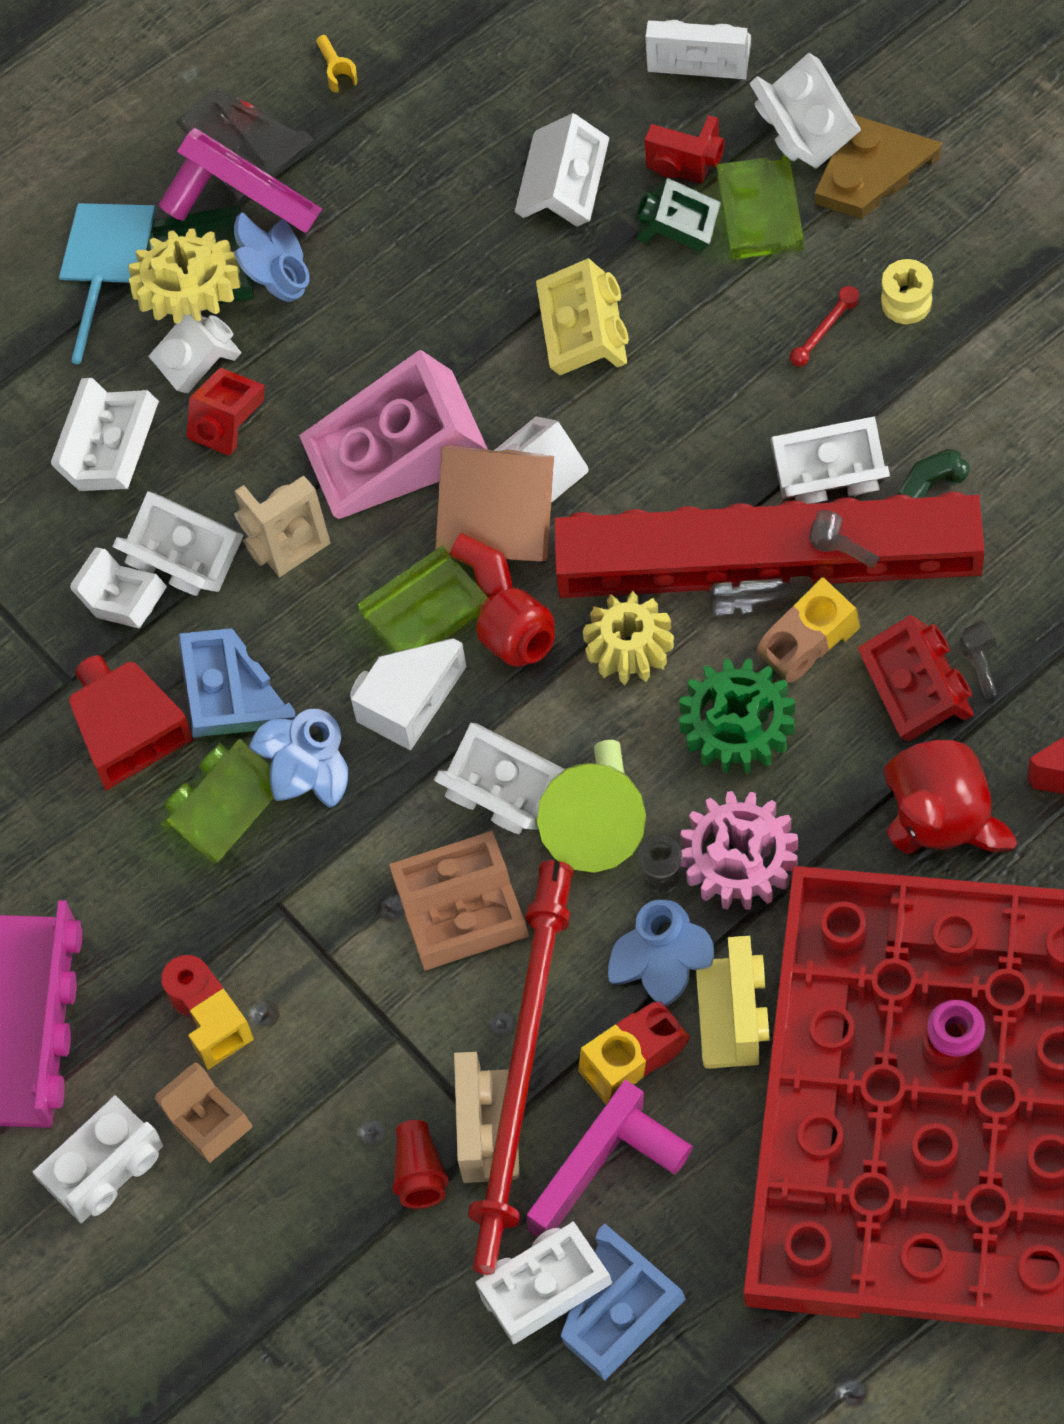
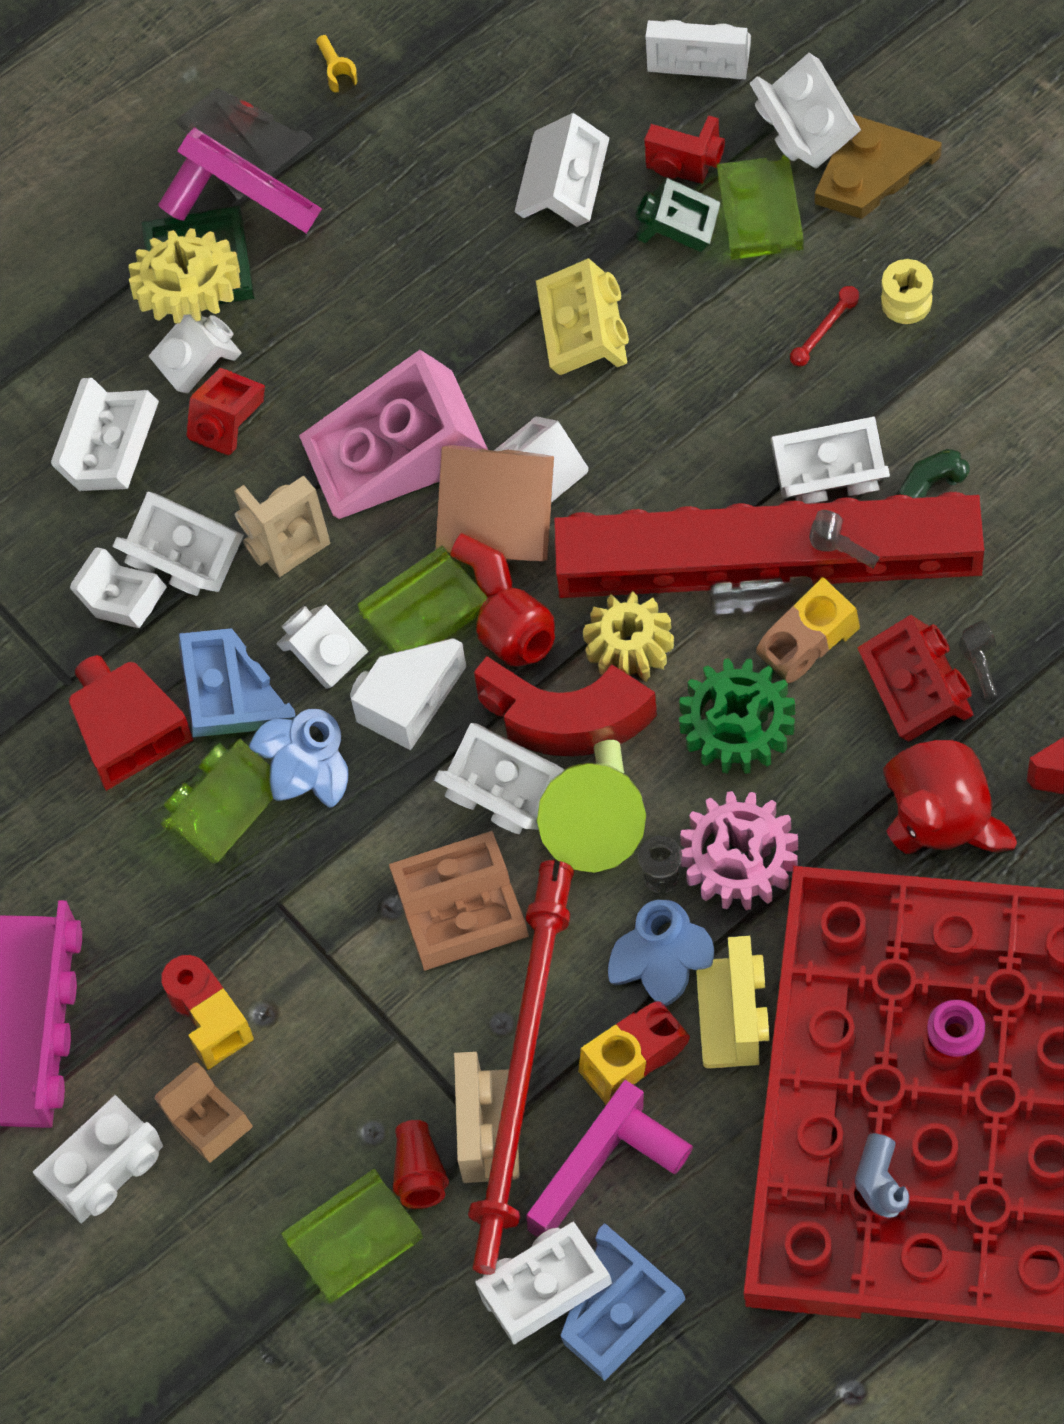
(100, 251): medium azure piece -> none
(271, 258): medium blue plate -> none
(322, 643): none -> white bracket
(352, 1236): none -> clear neon green plate
(569, 721): none -> red arch
(874, 1180): none -> sand blue arm

